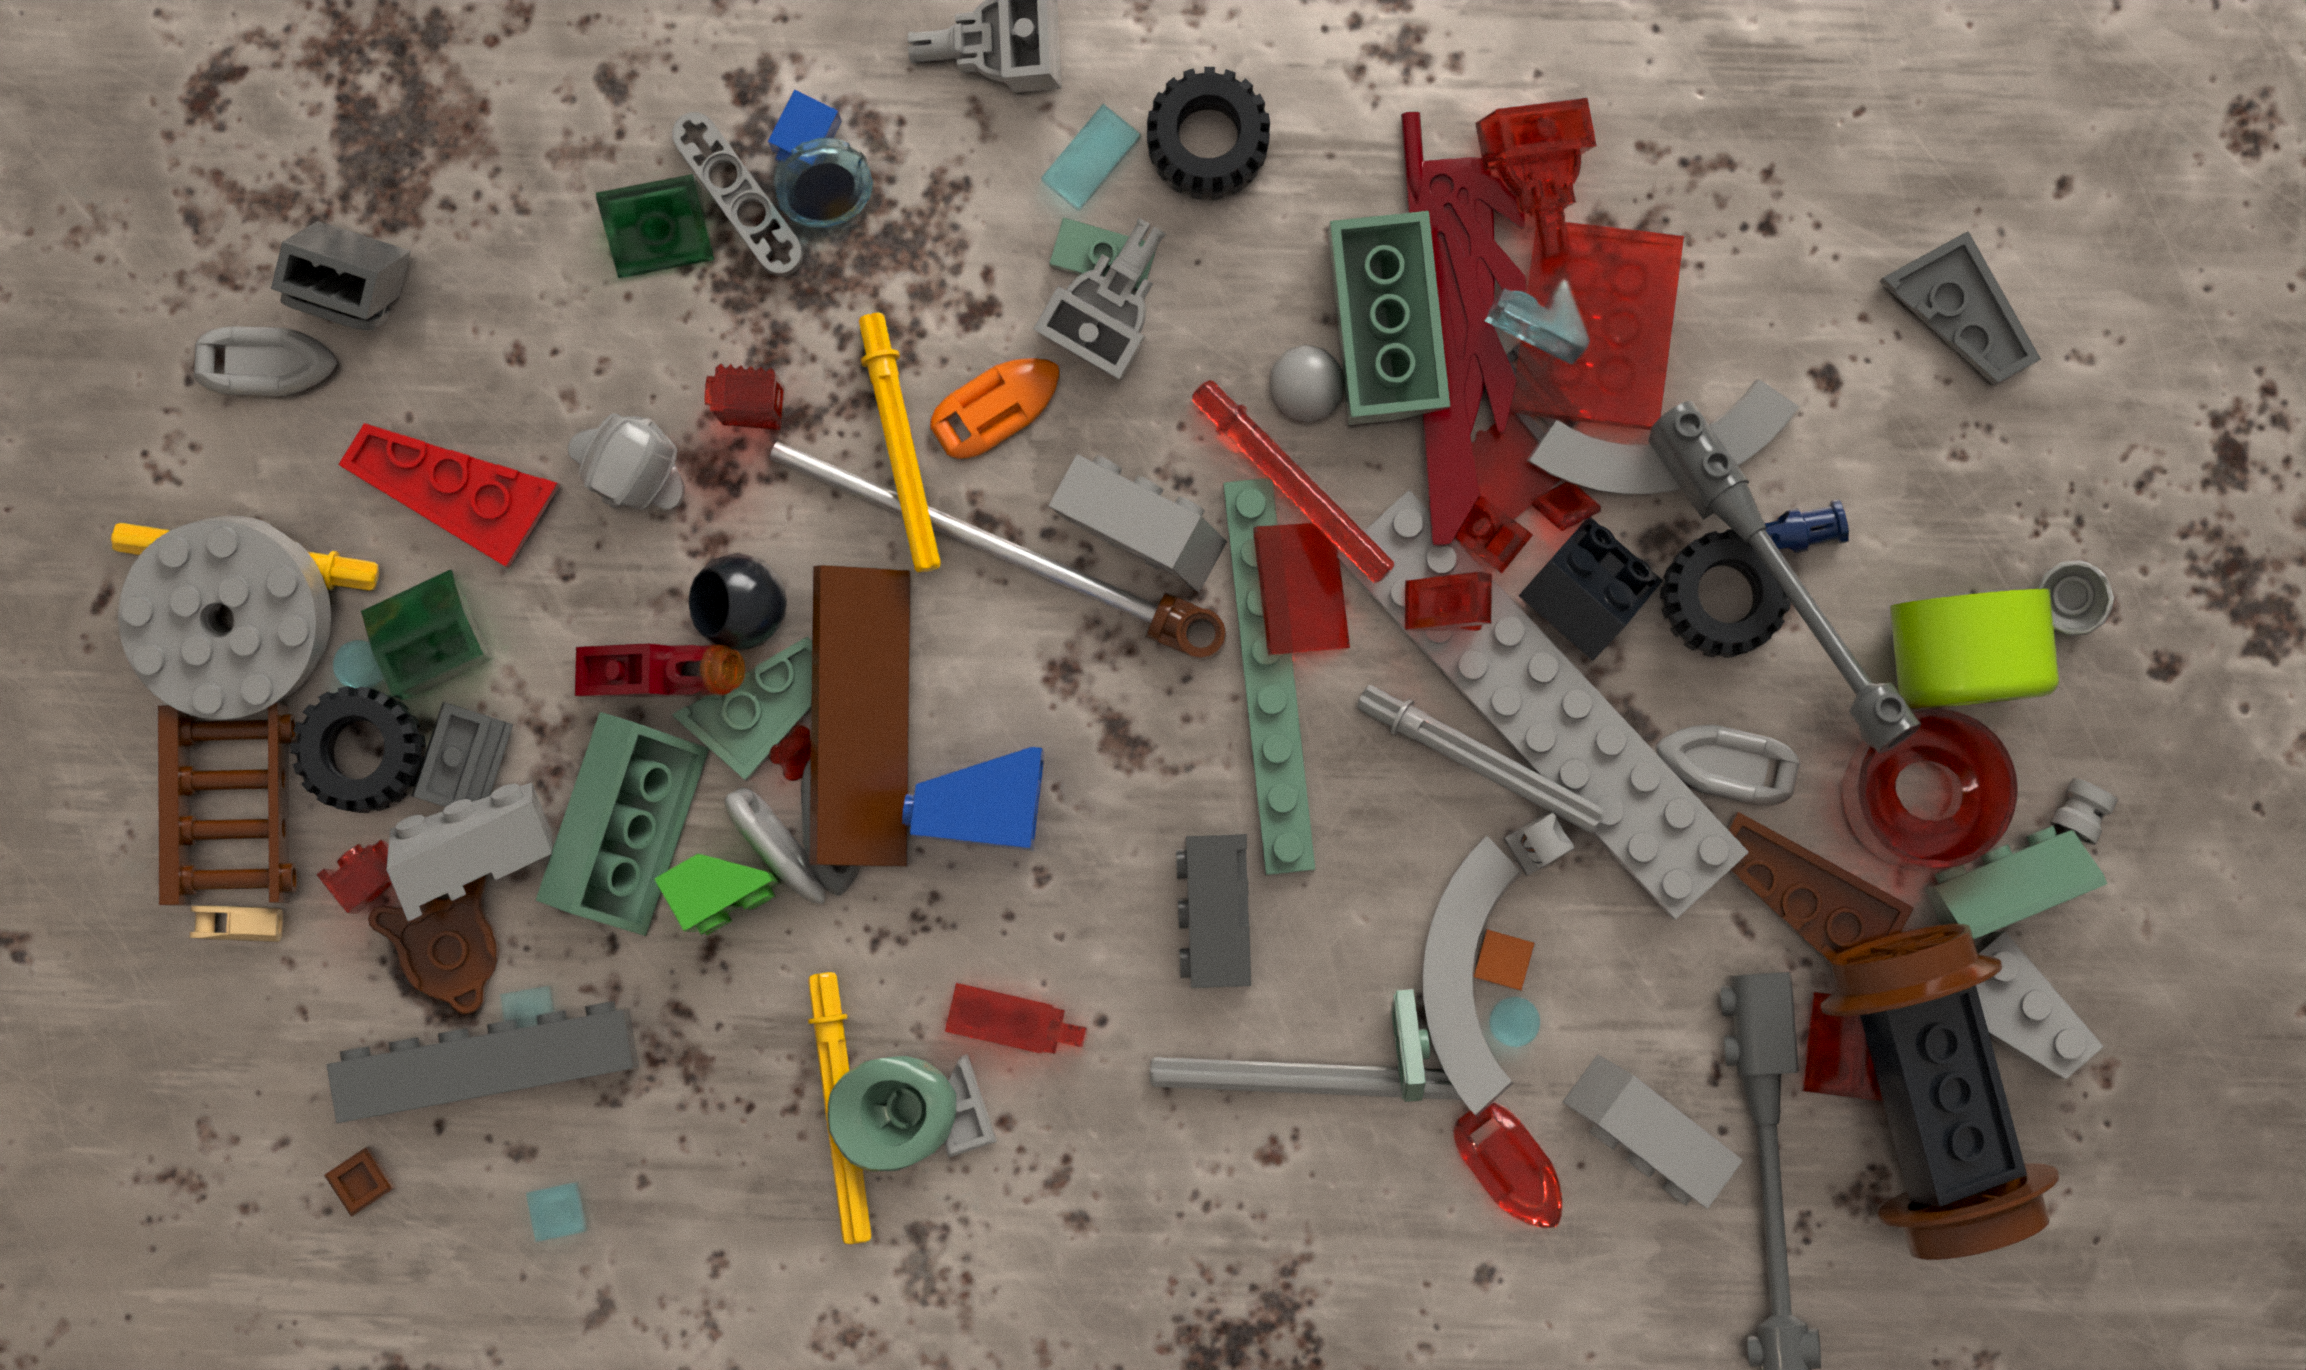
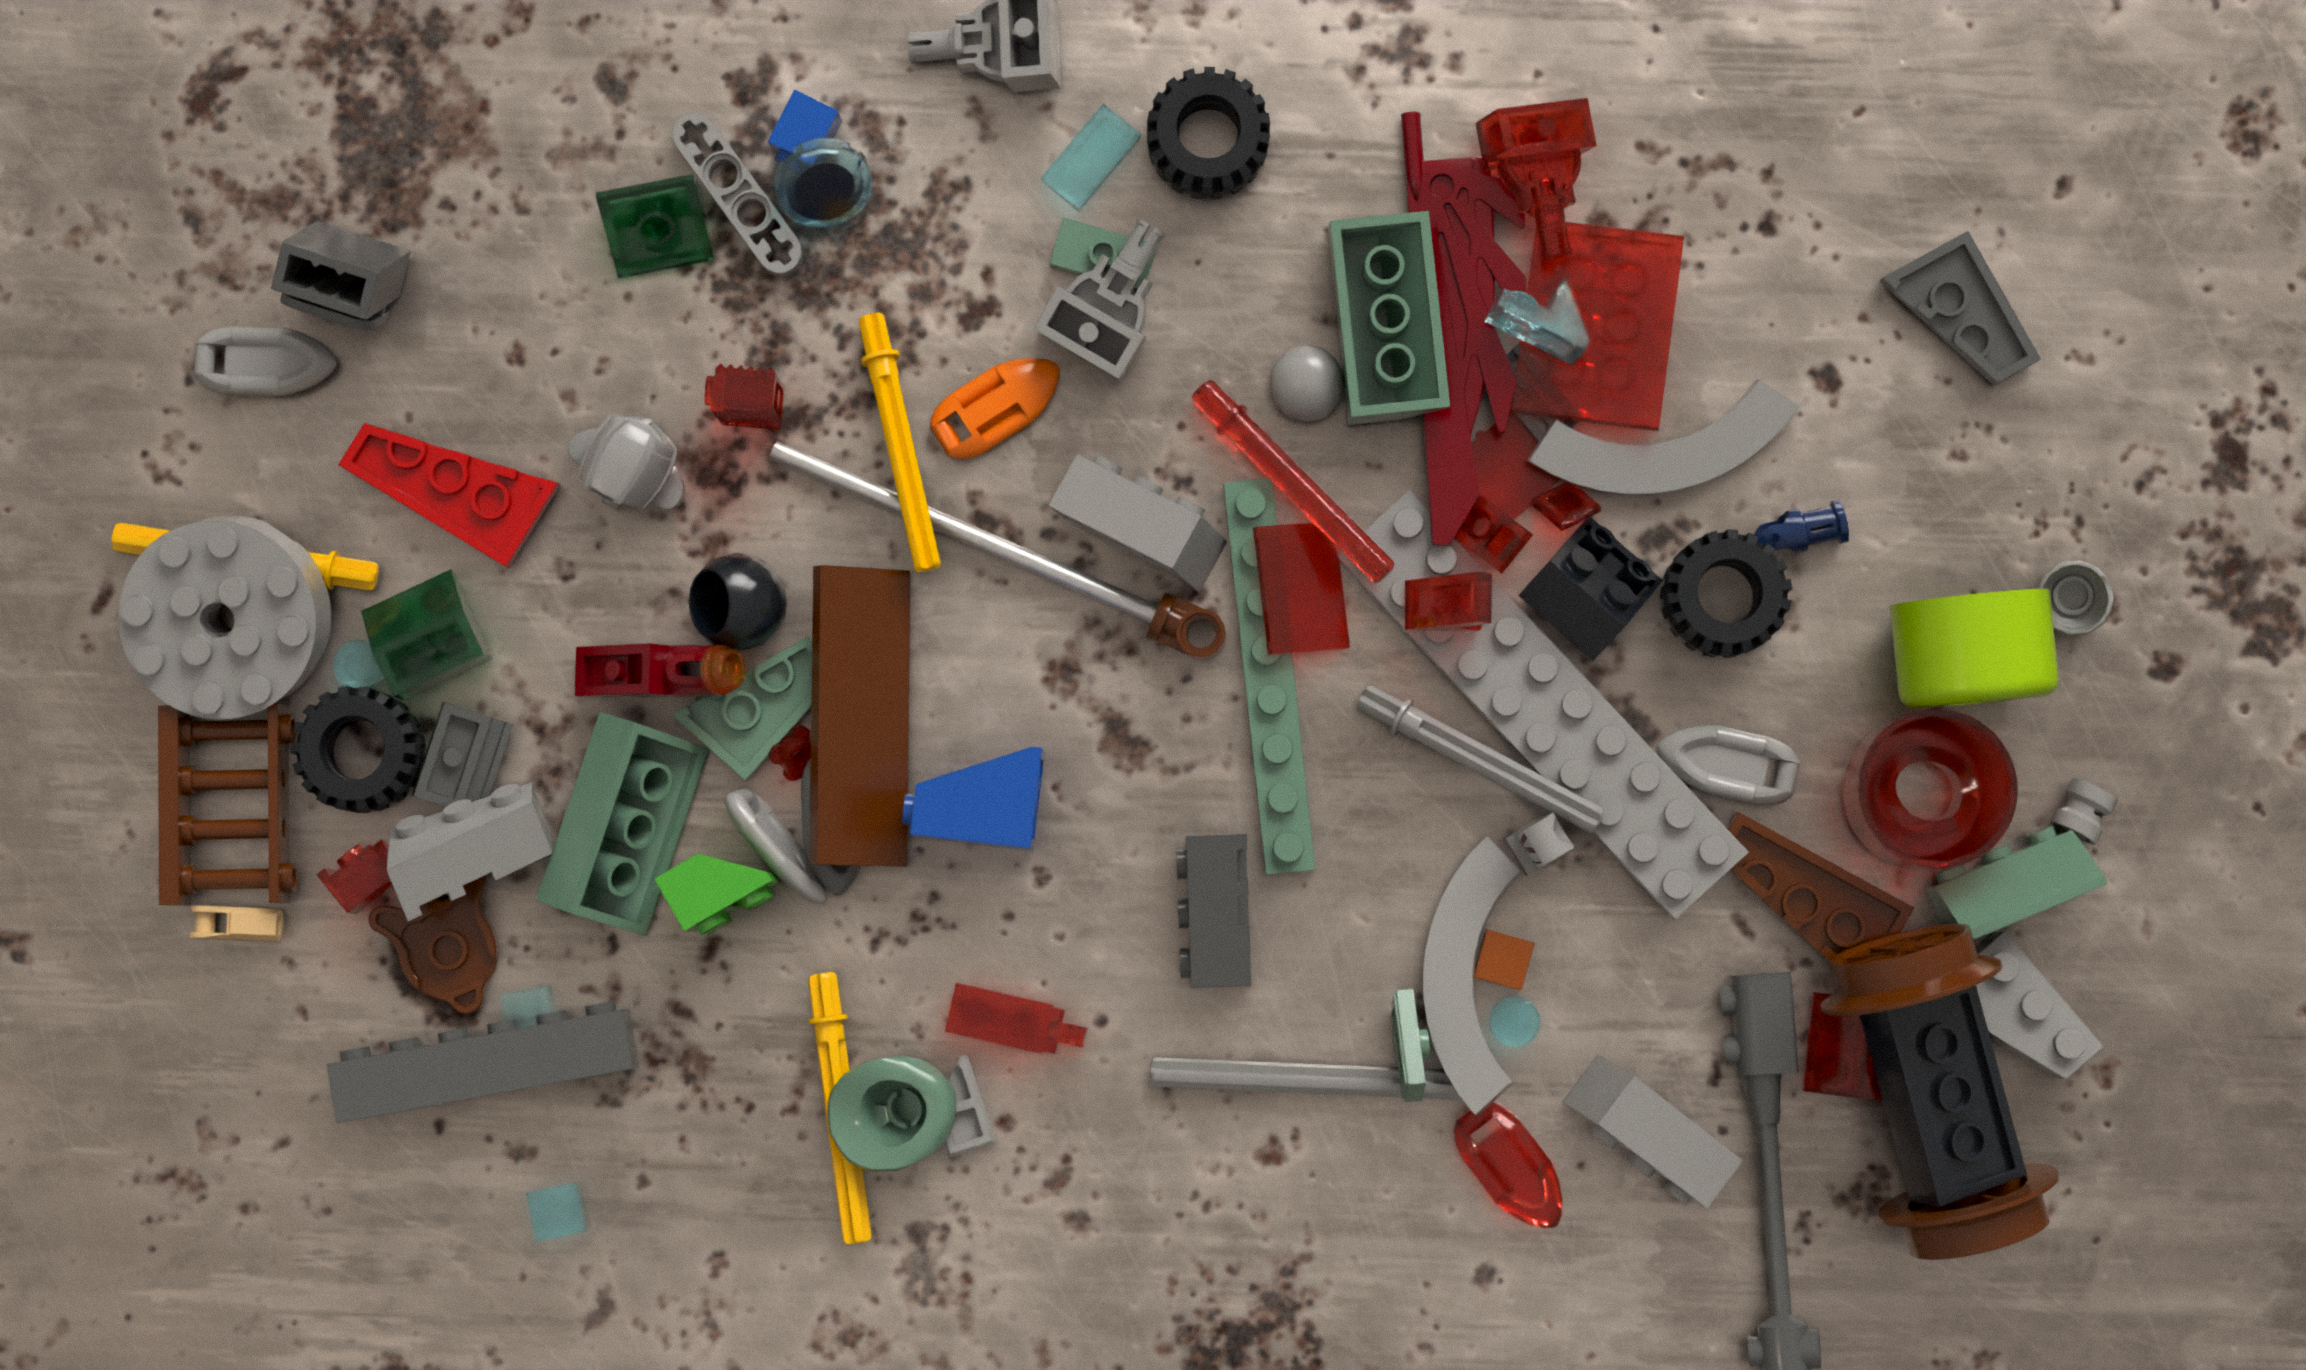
(359, 1181): reddish brown tile -> none
(1720, 487): dark grey bar -> none

